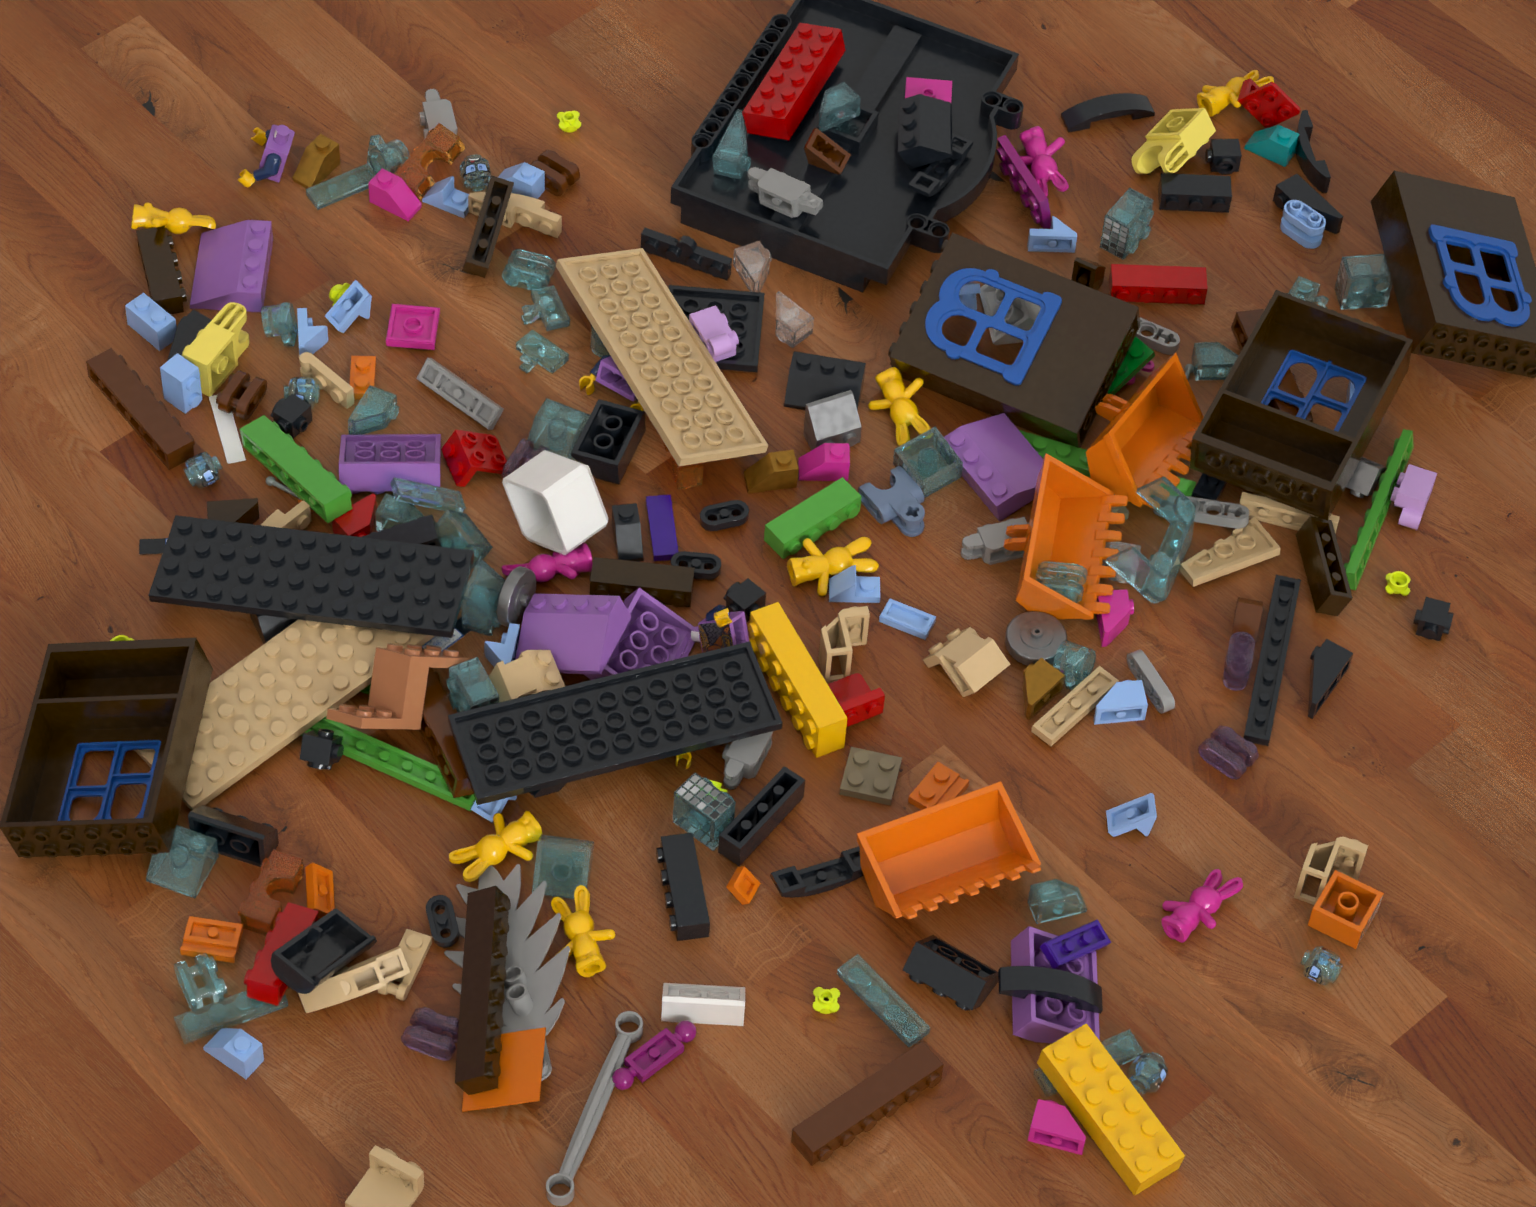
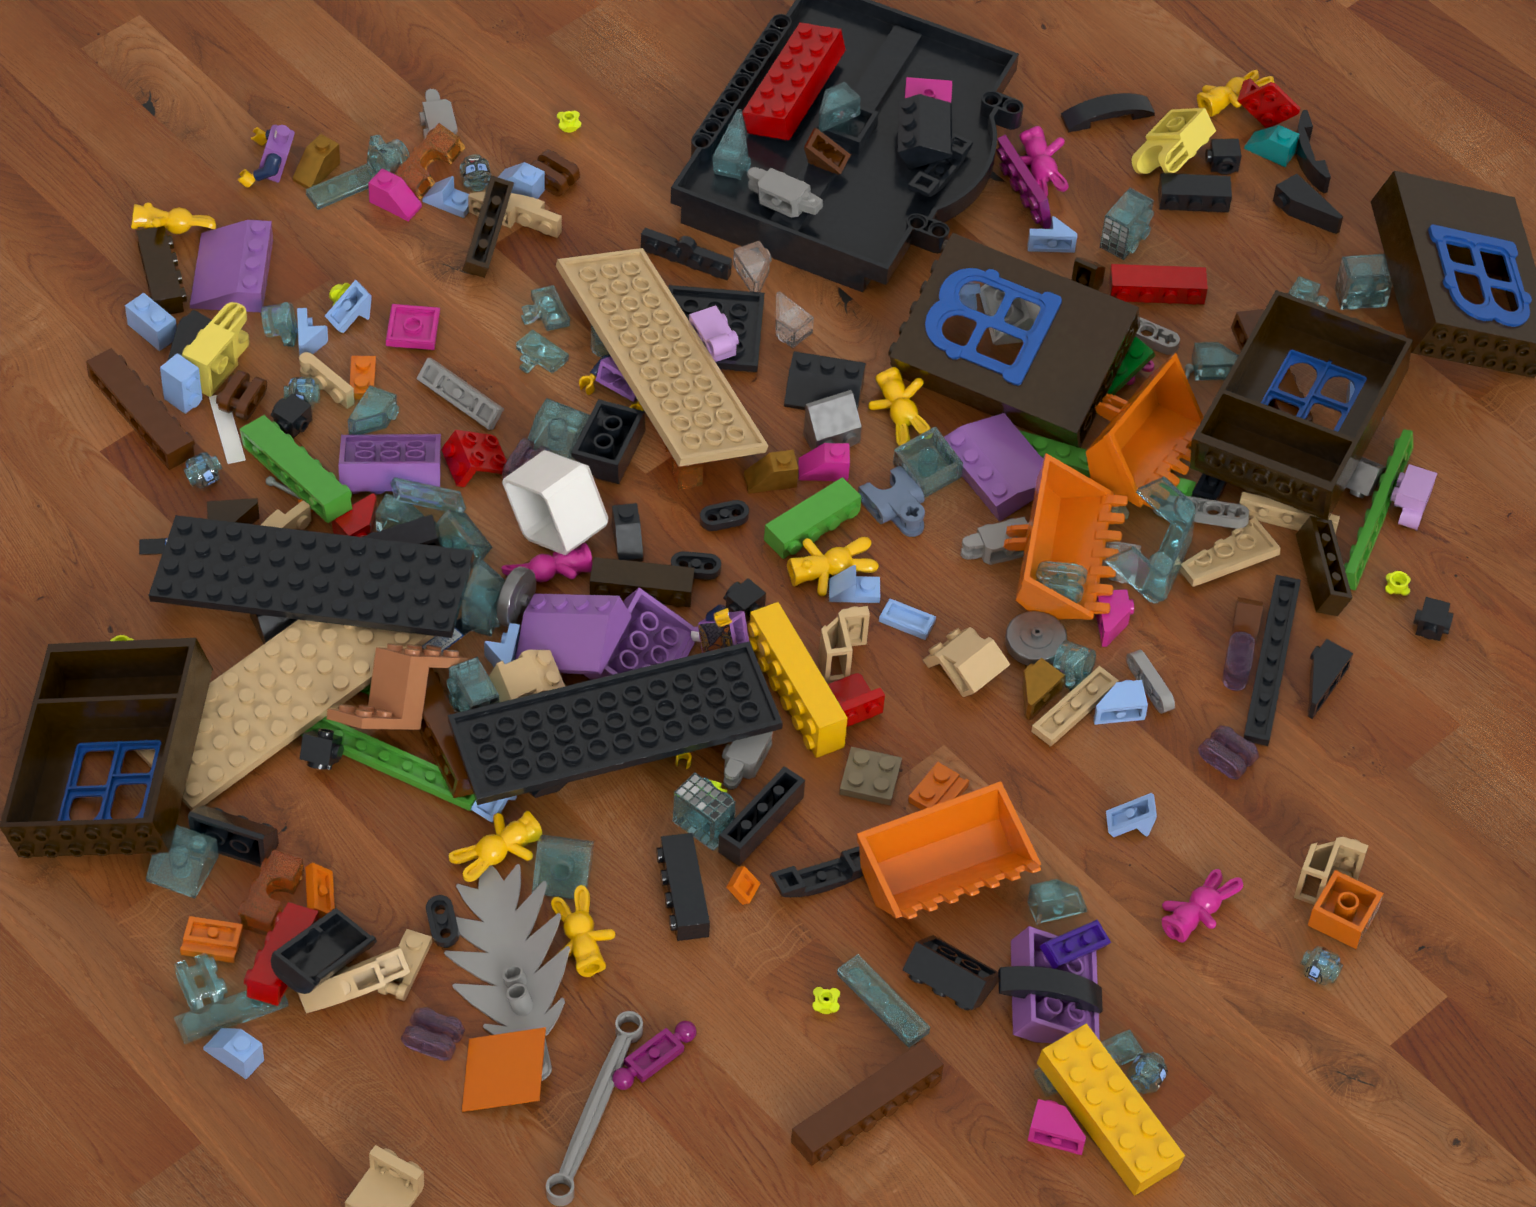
(482, 991): dark brown brick -> none
(528, 270): clear light blue brick -> none
(661, 527): dark purple tile -> none
(703, 1004): white slope -> none
(1302, 224): light blue brick -> none

